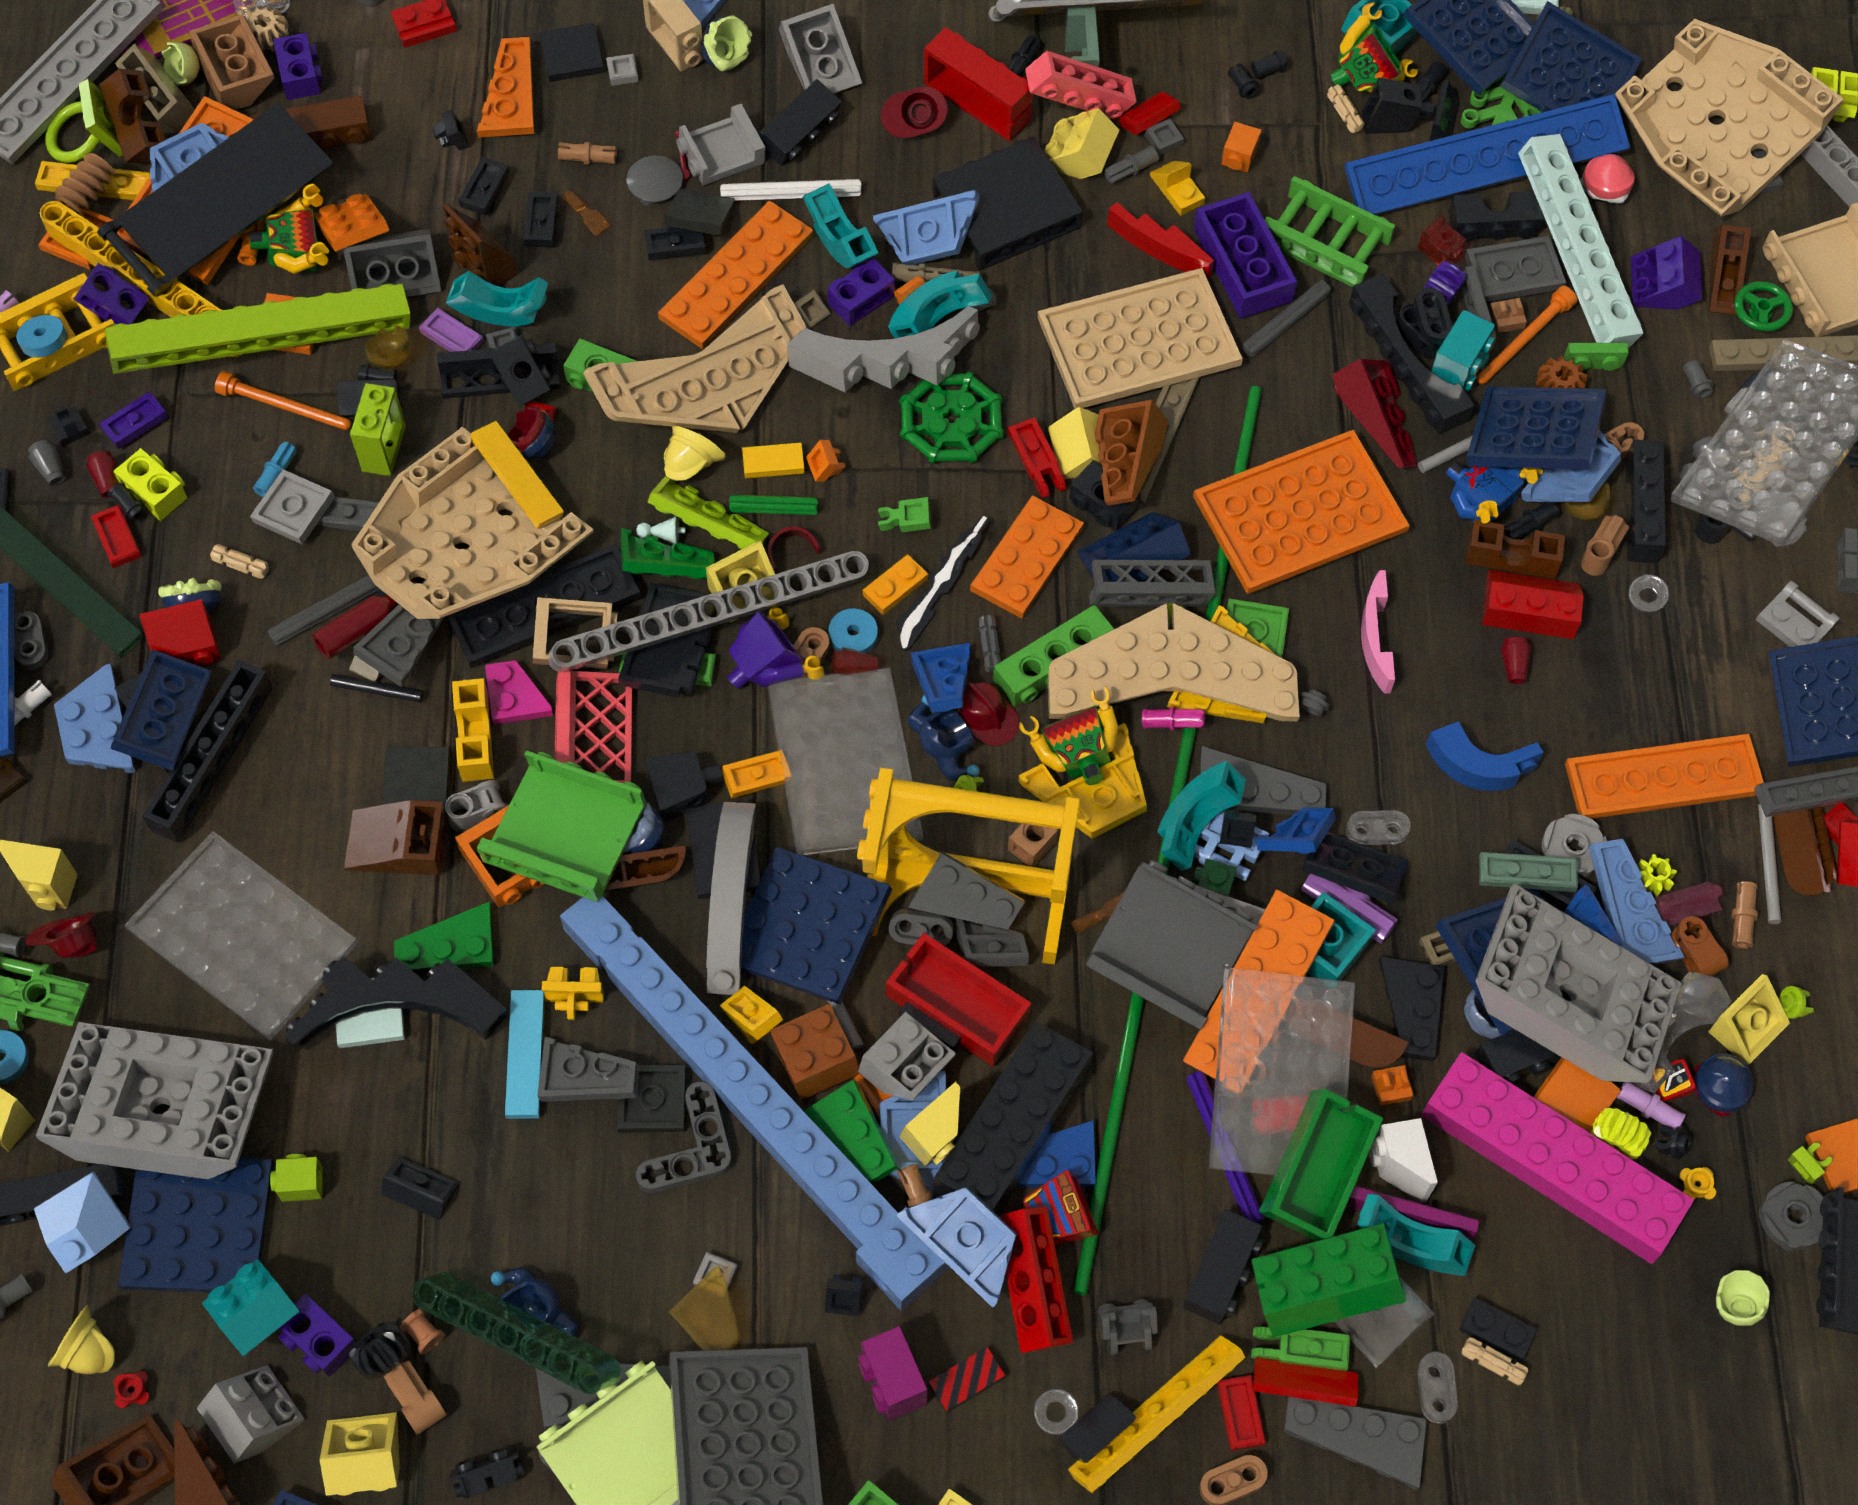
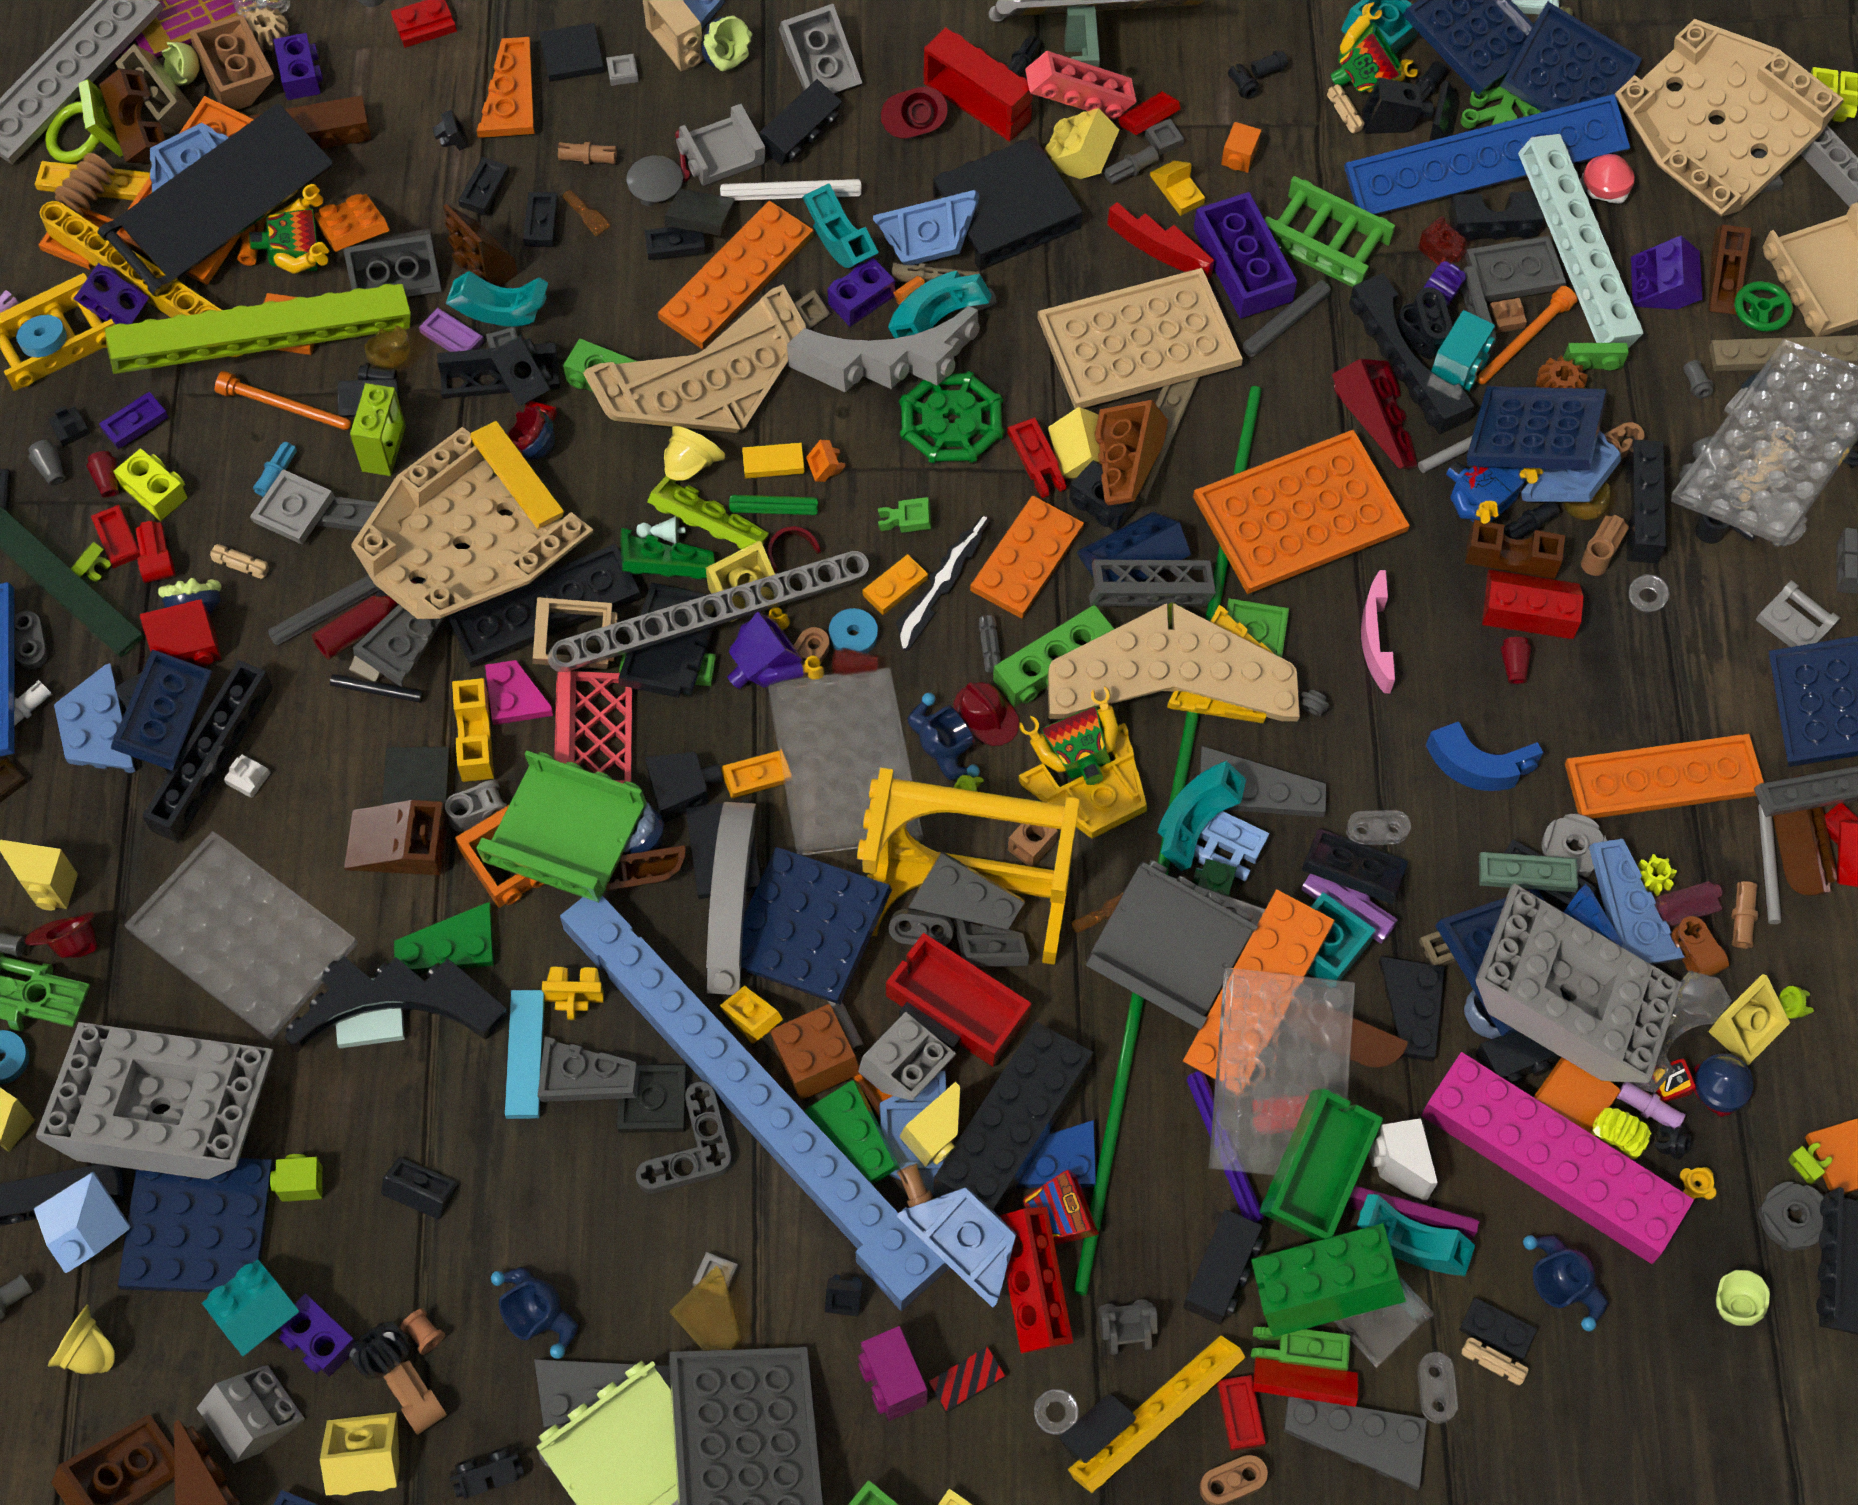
(89, 560): none -> lime tile
(124, 1382): red plate -> none
(132, 508): black pin -> none
(154, 558): none -> red piece
(246, 775): none -> white tile
(517, 1332): clear green beam -> none
(943, 675): blue wing -> none
(1173, 718): dark pink axle -> none
(1237, 828): black tile -> none
(1299, 833): blue wing -> none
(1392, 1085): orange tile -> none
(1566, 1278): none -> dark blue piece

